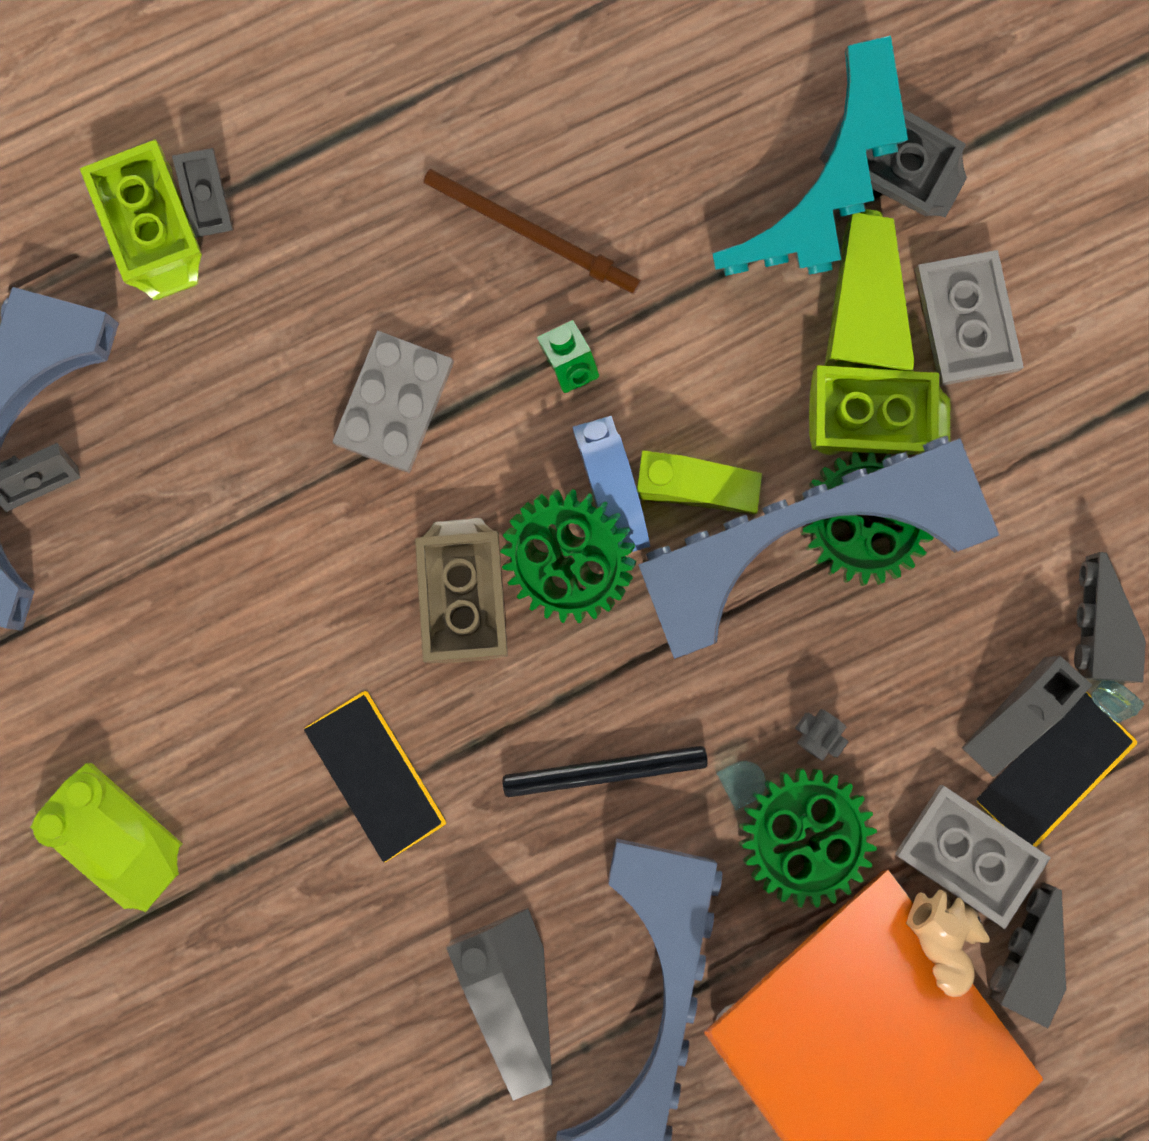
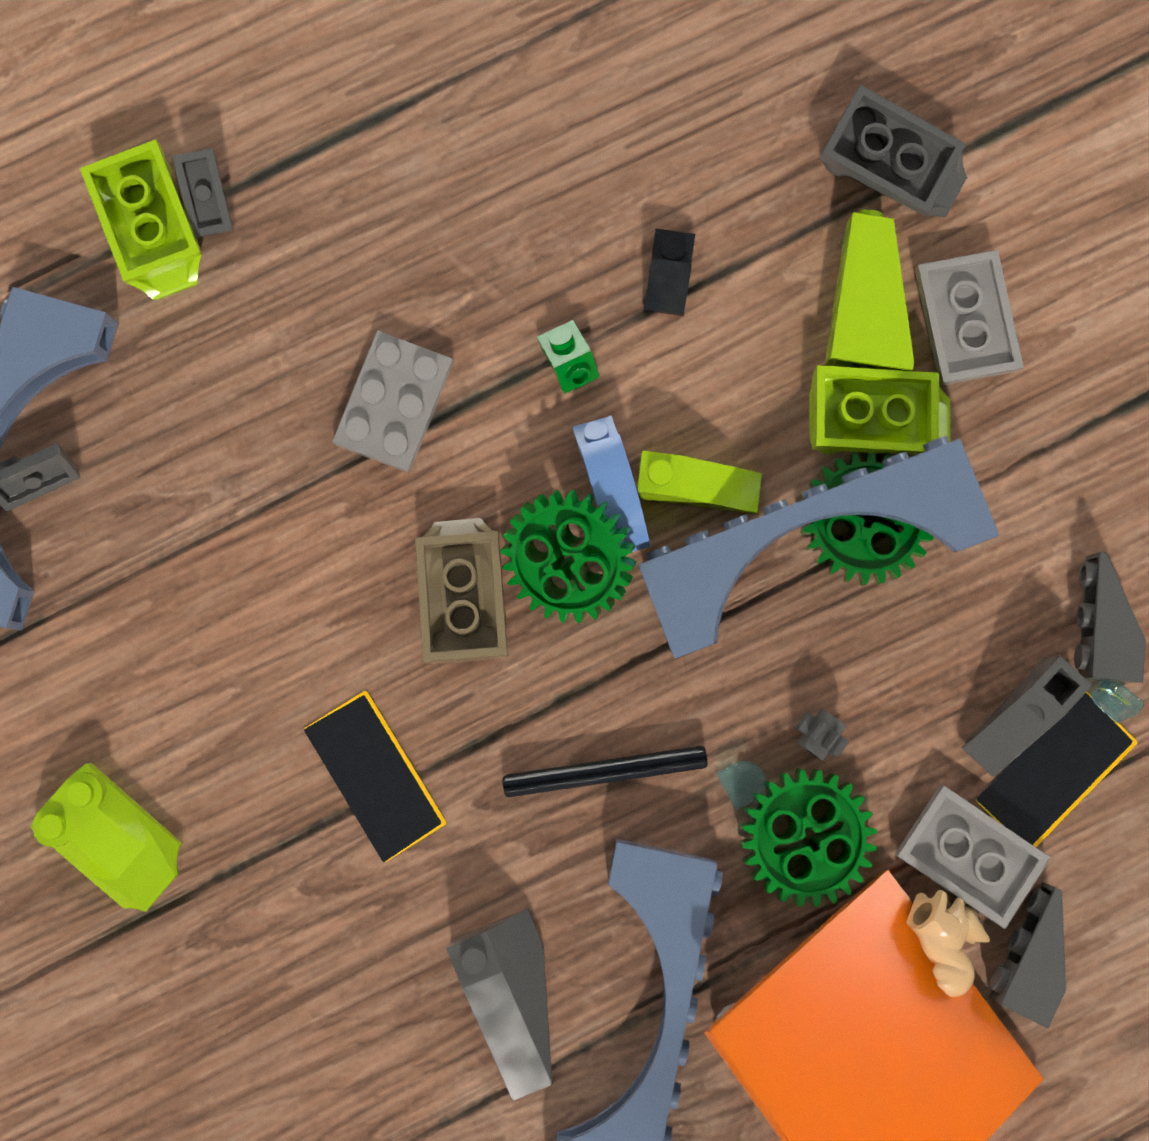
(600, 267): reddish brown bar -> none
(669, 272): none -> black slope
(870, 122): teal arch -> none

